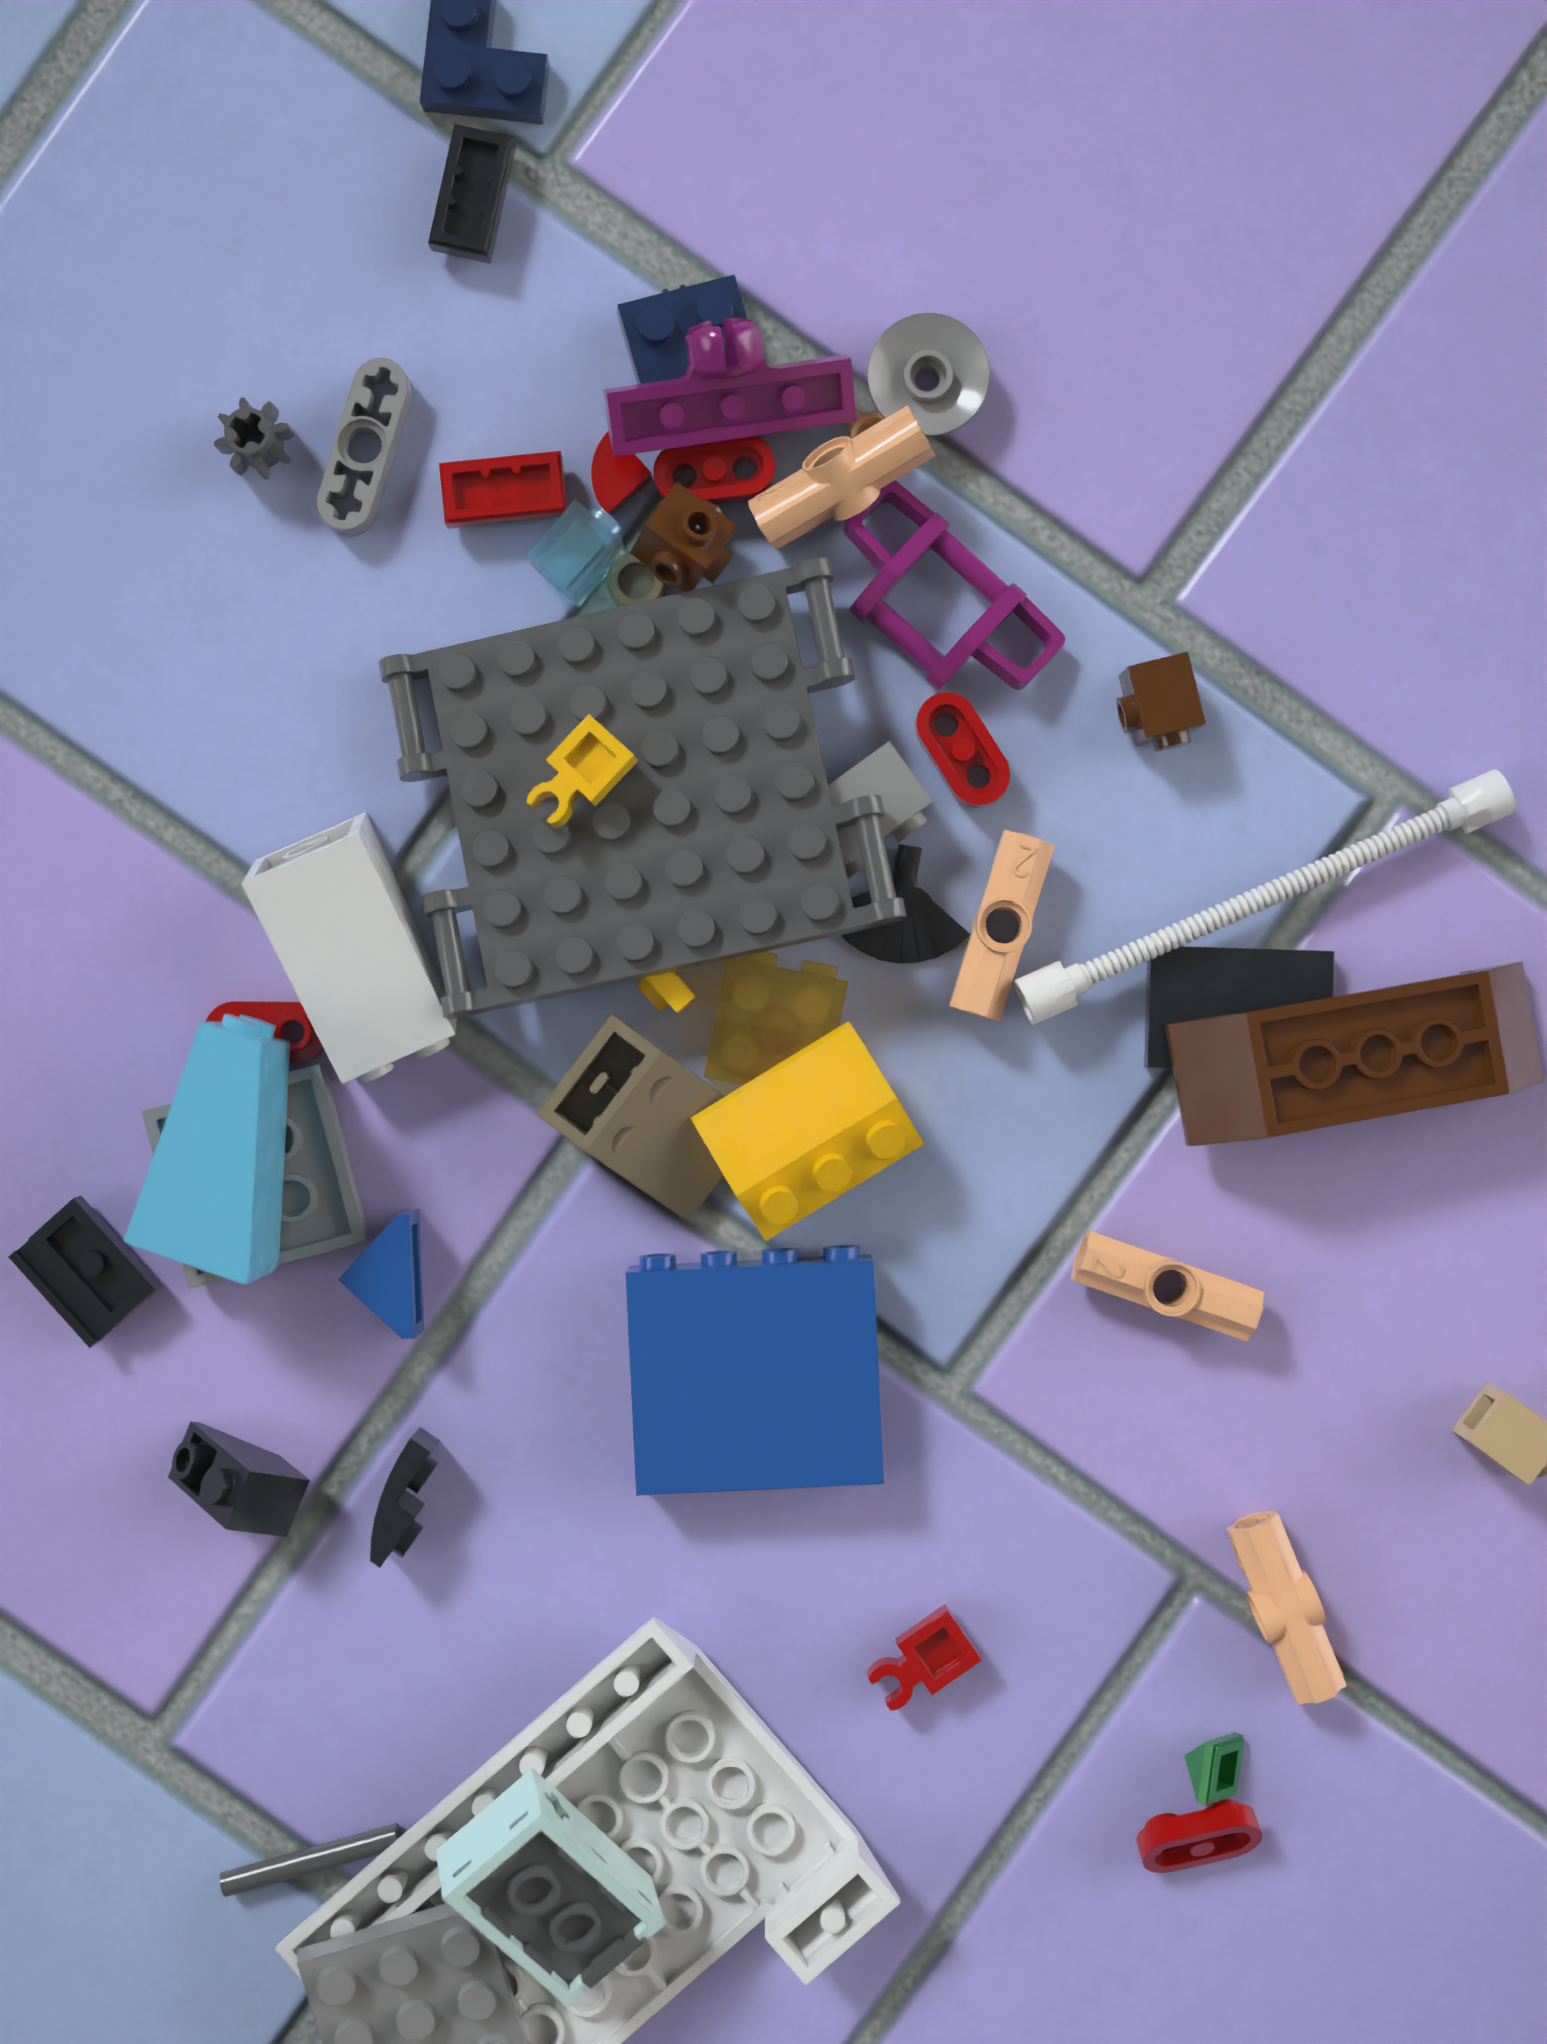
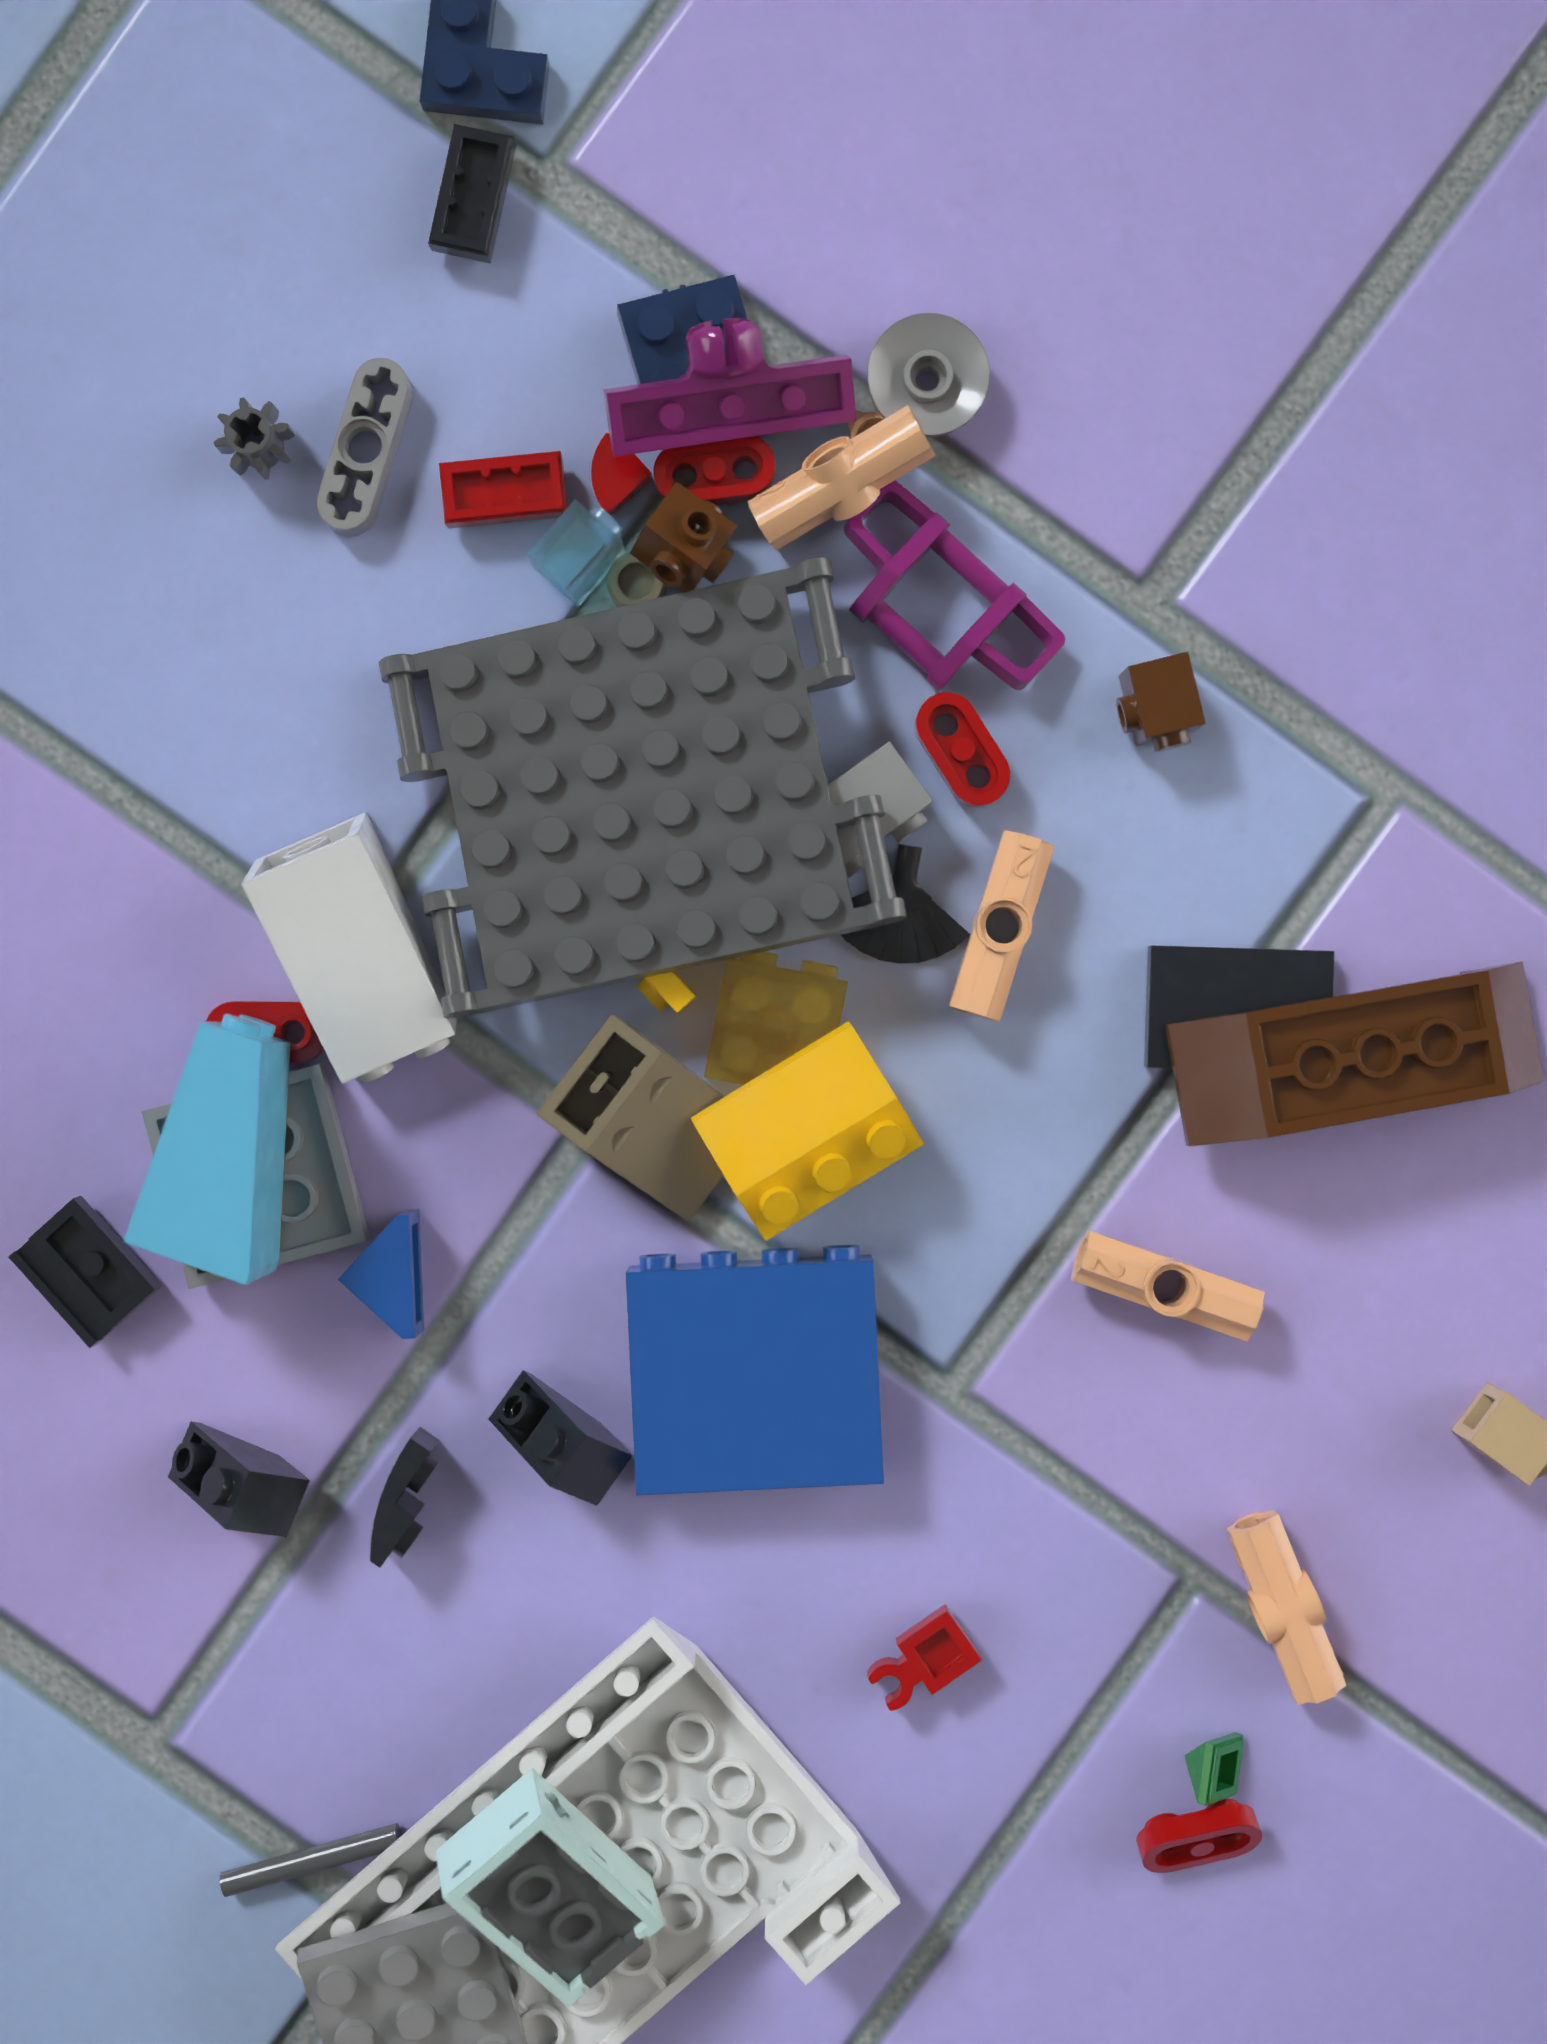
(559, 1439): none -> black slope
(586, 765): yellow plate -> none
(1469, 806): white hose -> none

